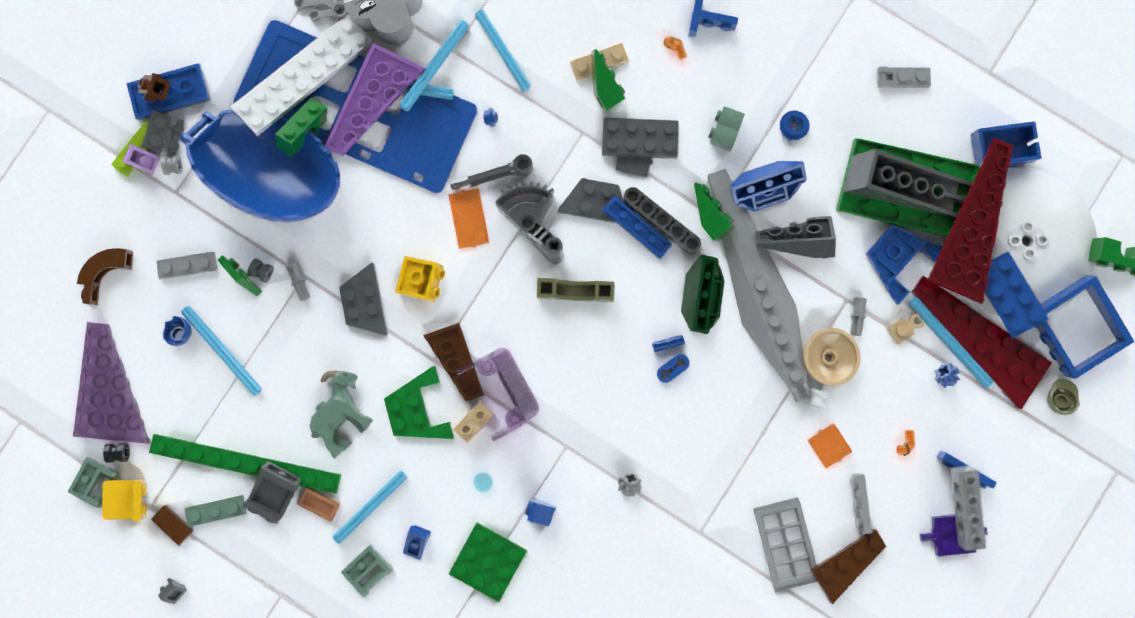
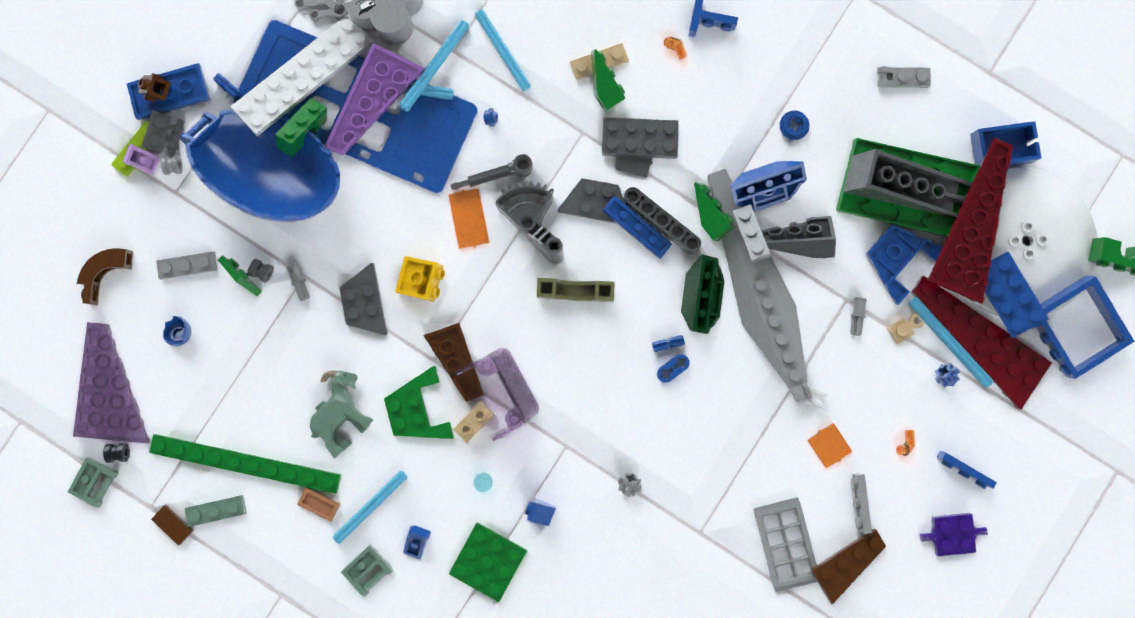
(124, 499): yellow bracket -> none
(172, 591): dark grey tile -> none
(221, 350): medium azure axle -> none
(227, 86): none -> blue piece
(272, 492): dark grey panel -> none
(727, 128): sand green brick -> none
(751, 233): none -> plate
(843, 355): tan dish -> none
(968, 508): light grey brick -> none
(1063, 397): olive hat -> none

